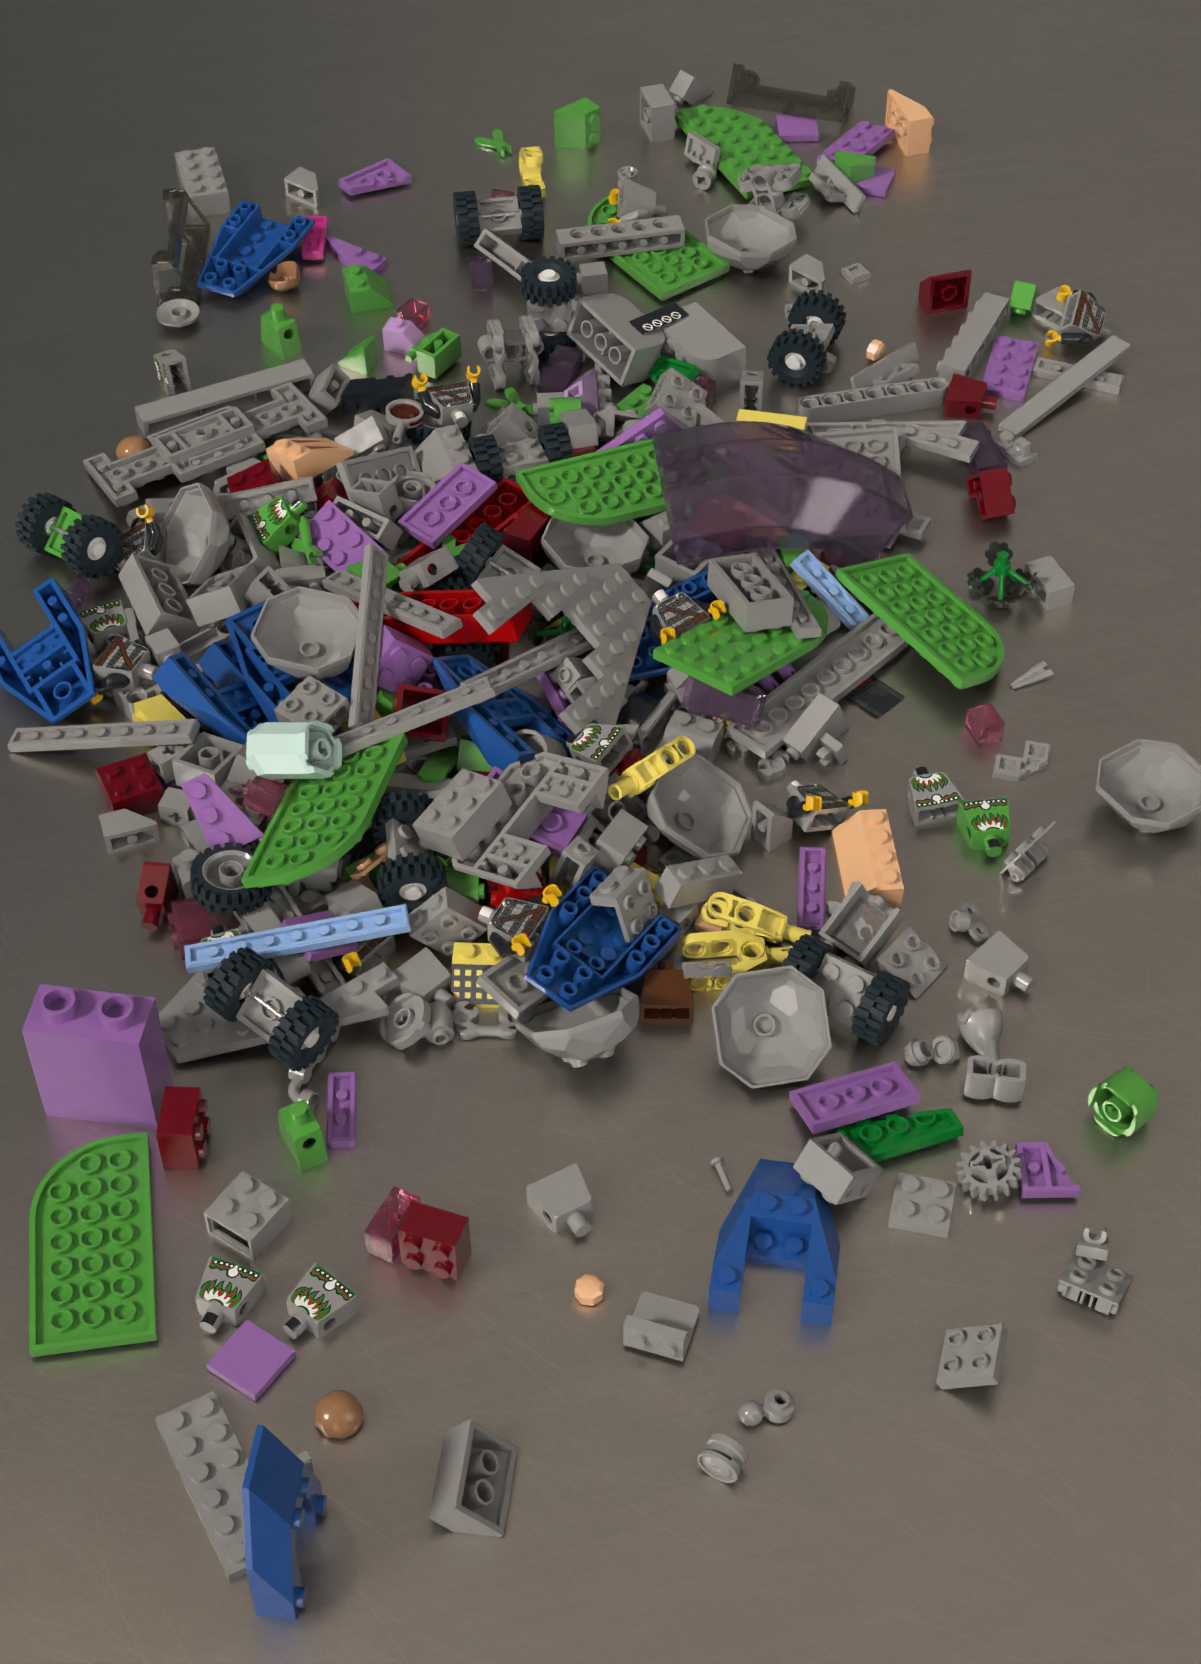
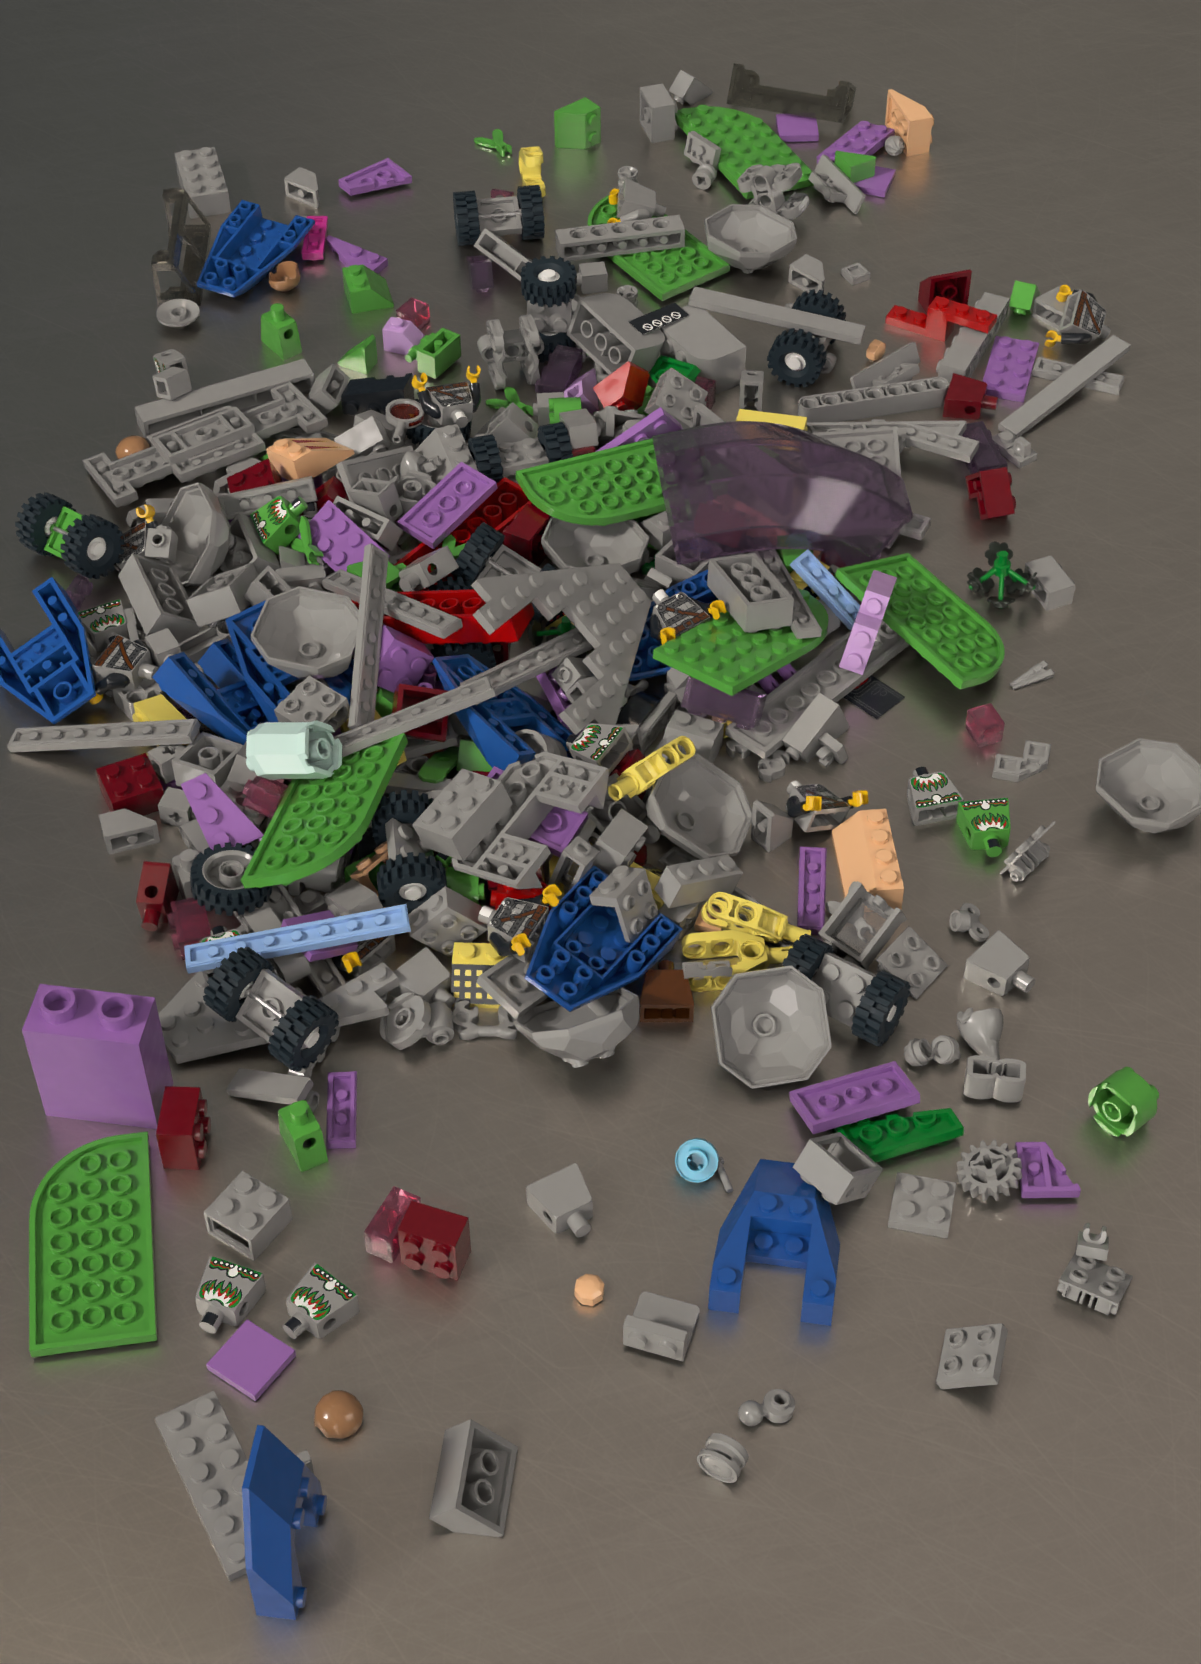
(161, 544): none -> light grey brick
(172, 383): none -> light grey brick
(269, 1086): none -> light grey tile
(417, 462): none -> light grey piece
(623, 387): none -> red slope
(629, 292): none -> light grey wheel
(697, 1160): none -> medium azure plate
(777, 315): none -> light grey tile
(867, 622): none -> lavender arch
(894, 145): none -> light grey plate
(941, 318): none -> red bracket

